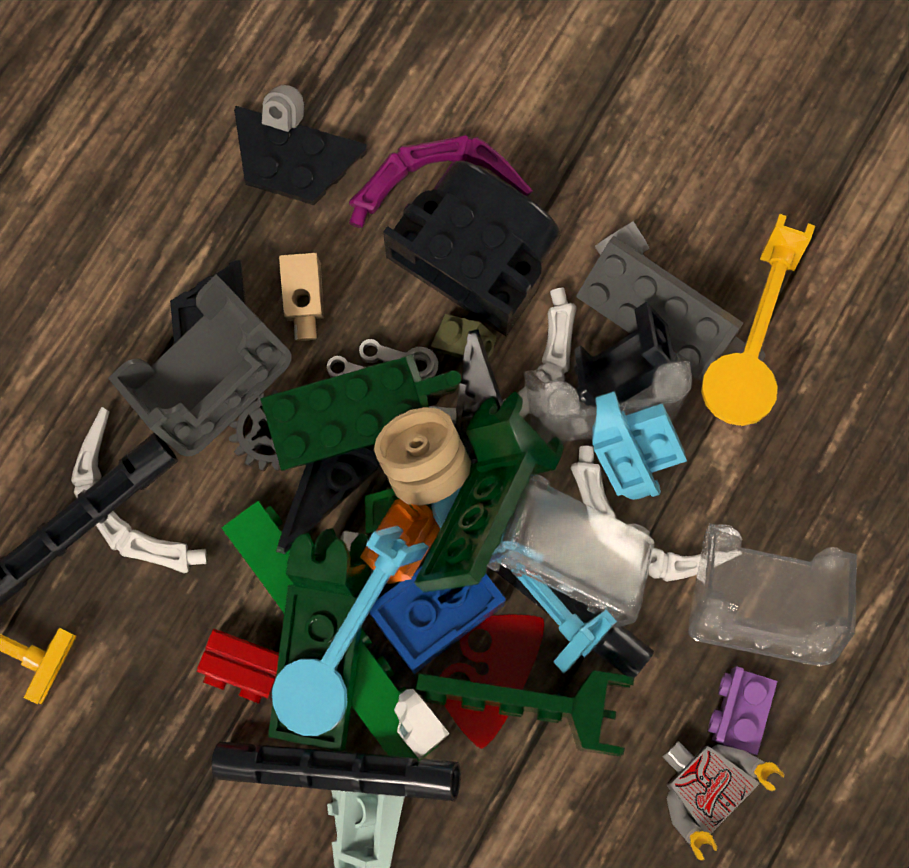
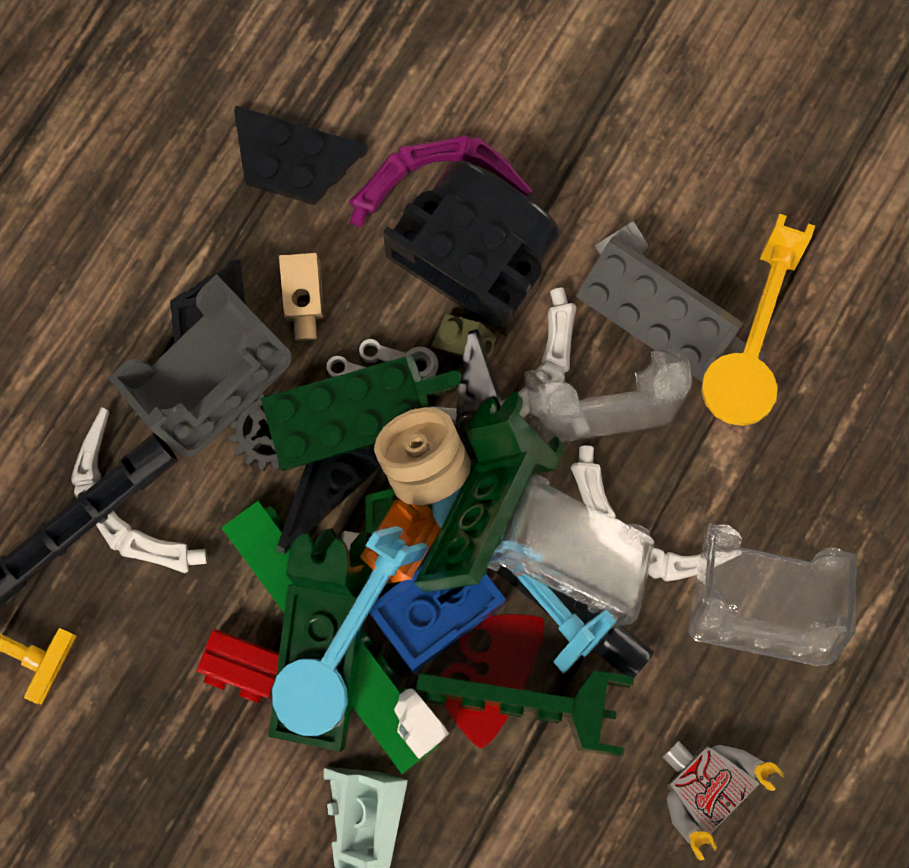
(283, 108): light grey piece -> none
(337, 771): black piece -> none
(628, 364): black panel -> none
(634, 446): medium azure plate -> none
(743, 710): medium lavender bracket -> none

